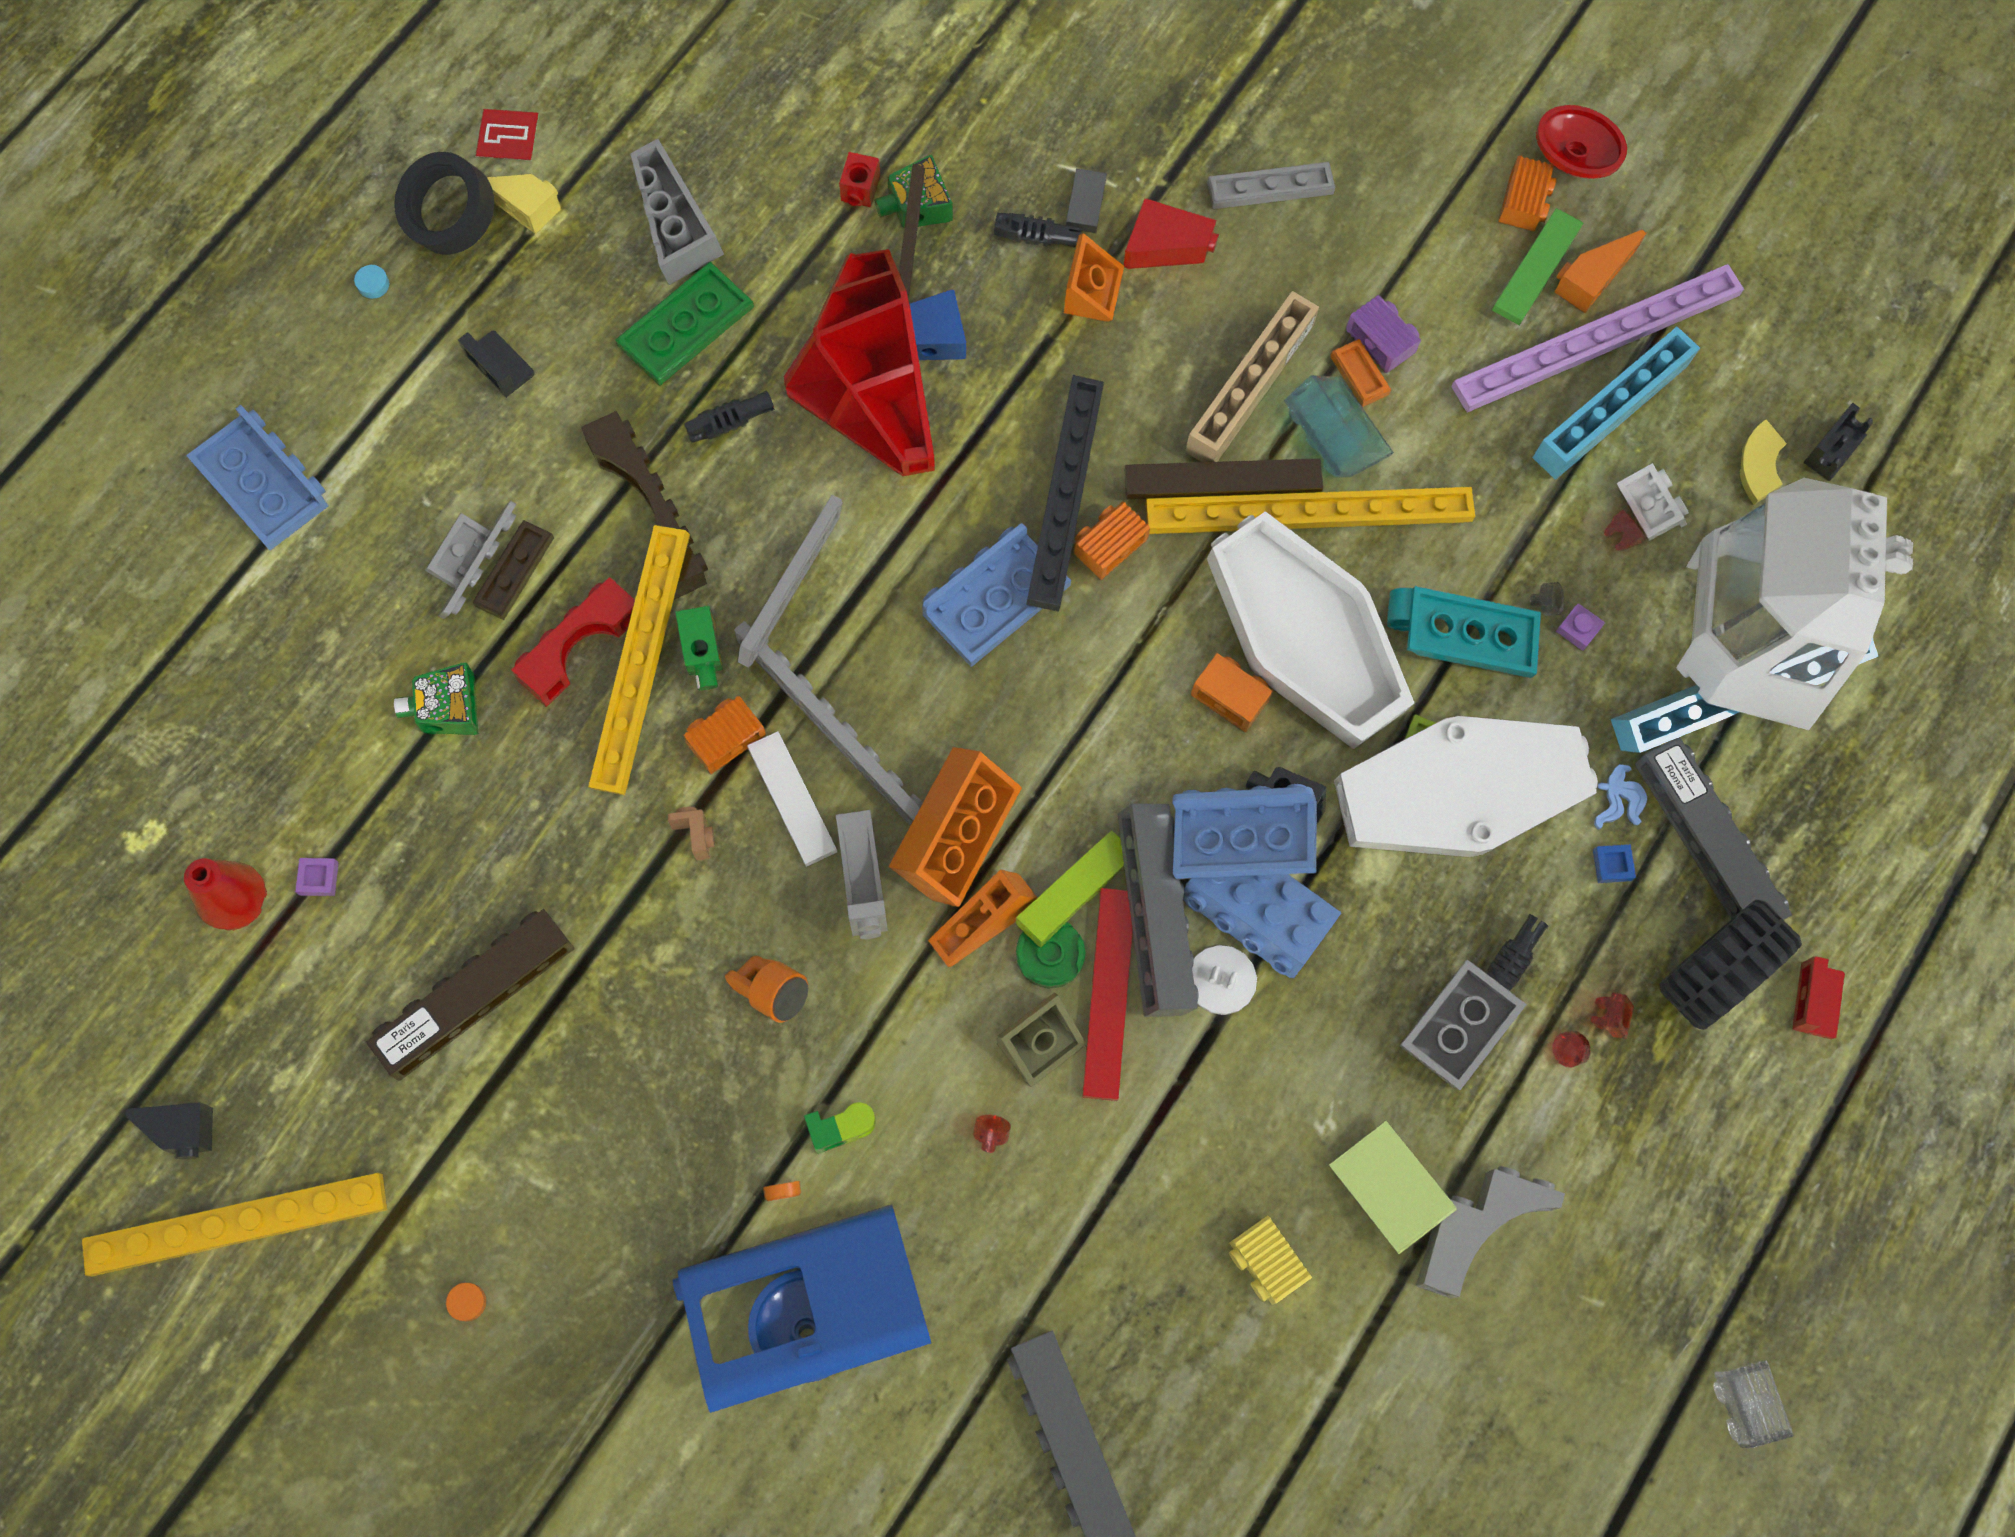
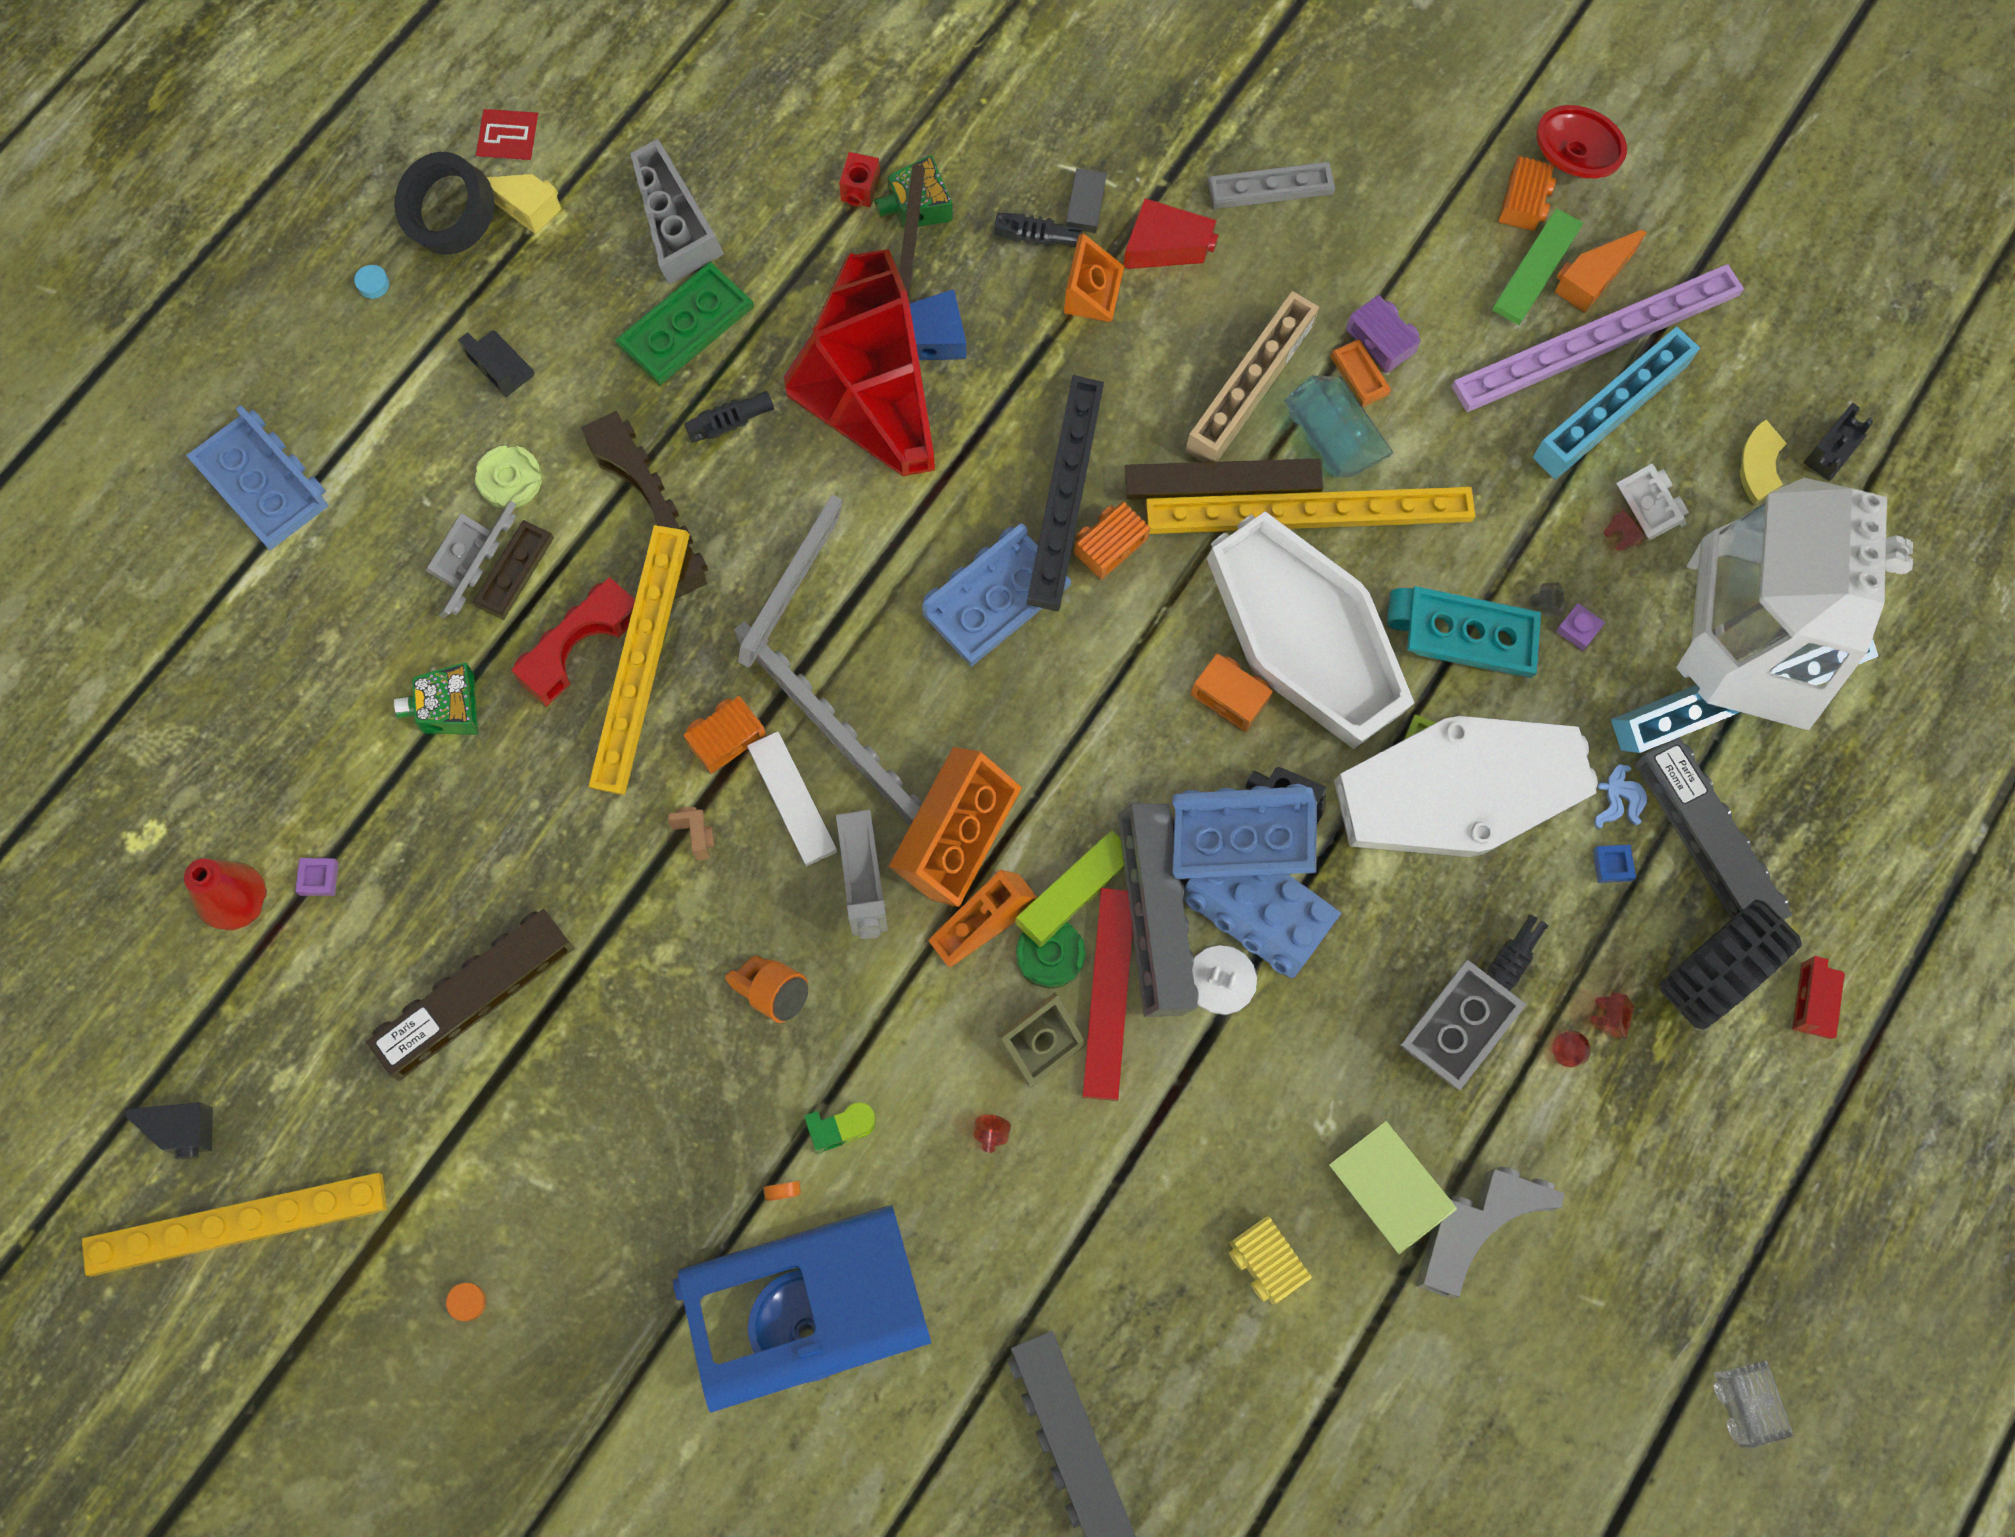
(508, 475): none -> yellowish green tile
(699, 634): green torso -> none

